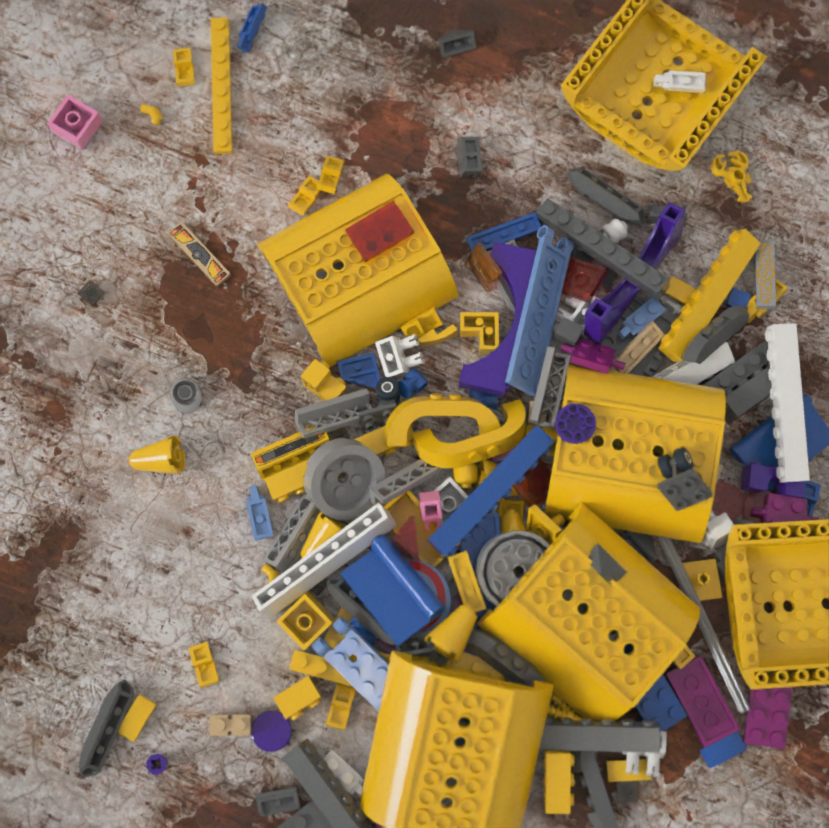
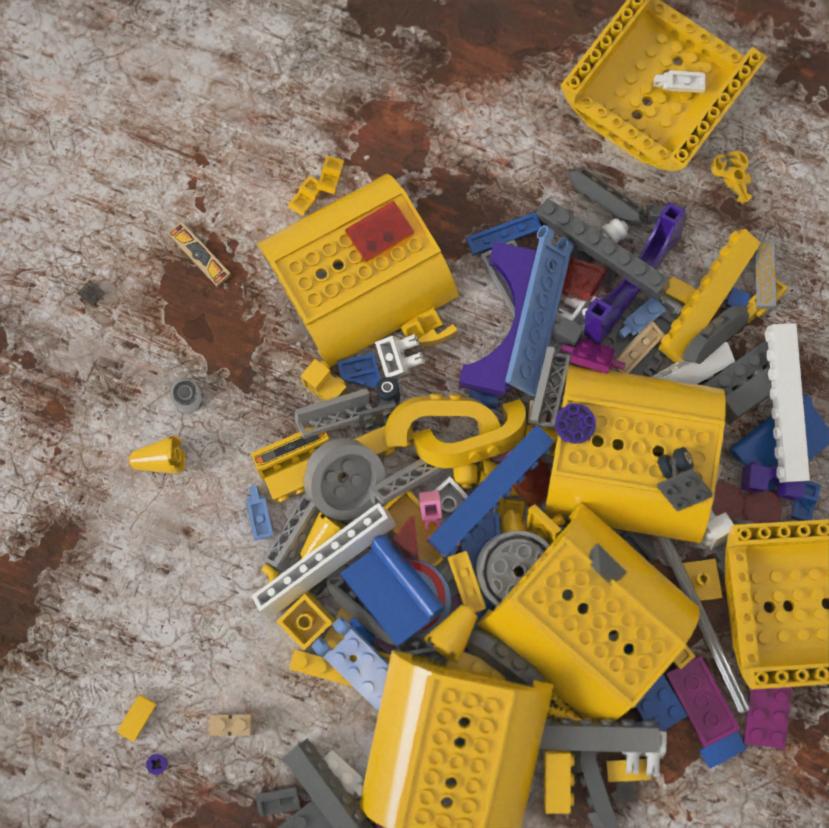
(75, 122): bright pink brick -> none
(105, 728): dark grey brick -> none
(154, 112): yellow arm -> none
(183, 67): yellow slope -> none
(204, 665): yellow slope -> none
(221, 86): yellow plate -> none
(250, 26): blue hinge -> none
(271, 731): dark purple tile -> none
(298, 697): yellow brick -> none
(338, 433): clear smoke plate -> none
(340, 707): yellow slope -> none
(412, 382): blue piece -> none
(456, 42): dark grey slope -> none
(469, 157): dark grey hinge -> none
(481, 325): yellow brick -> none
(483, 267): clear orange slope -> none
(783, 509): magenta plate -> none

